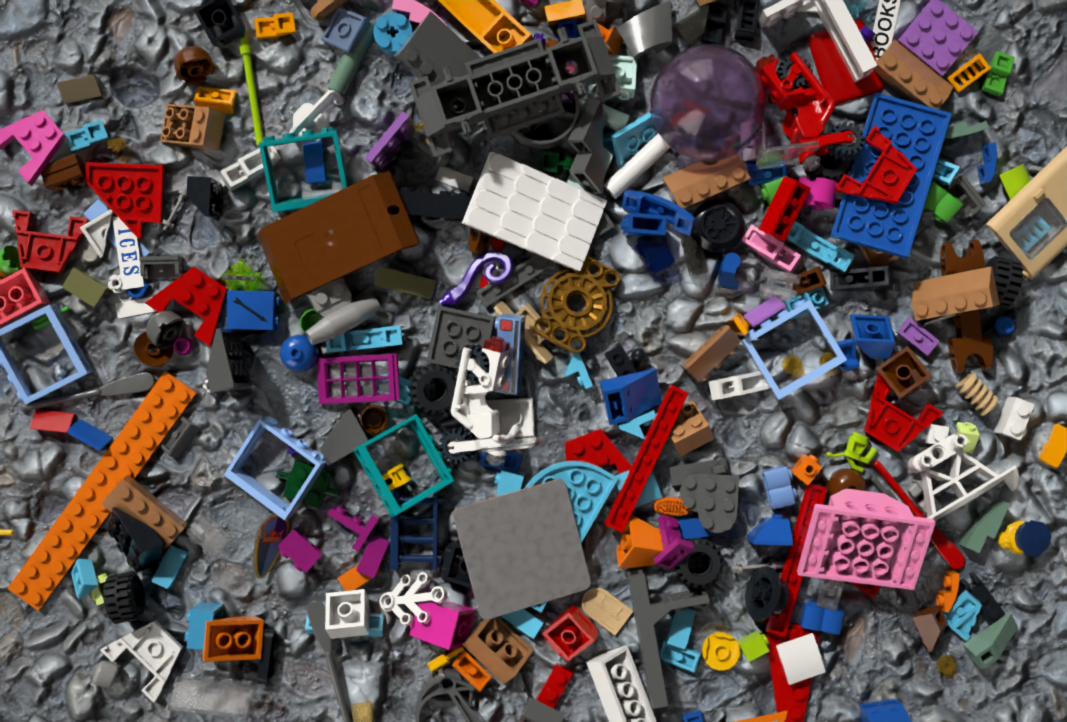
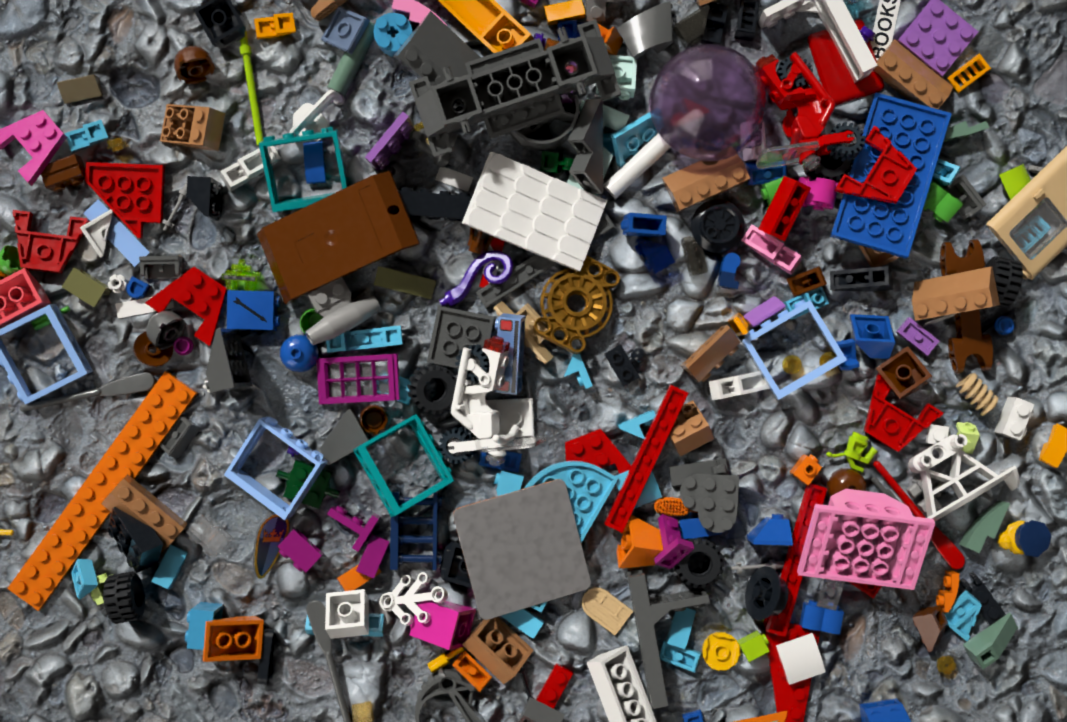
(52, 421): slope -> none
(90, 435): blue slope -> none
(105, 674): light grey head -> none
(127, 255): white sticker -> none
(154, 649): white wing -> none
(213, 696): clear slope -> none
(216, 98): light orange slope -> none
(397, 475): yellow piece -> none
(570, 633): red slope -> none
(630, 395): blue slope -> none
(640, 201): blue slope -> none
(769, 290): clear brick -> none
(779, 487): medium blue brick -> none
(819, 248): medium azure slope -> none
(987, 169): blue slope -> none
(996, 77): bright green slope -> none

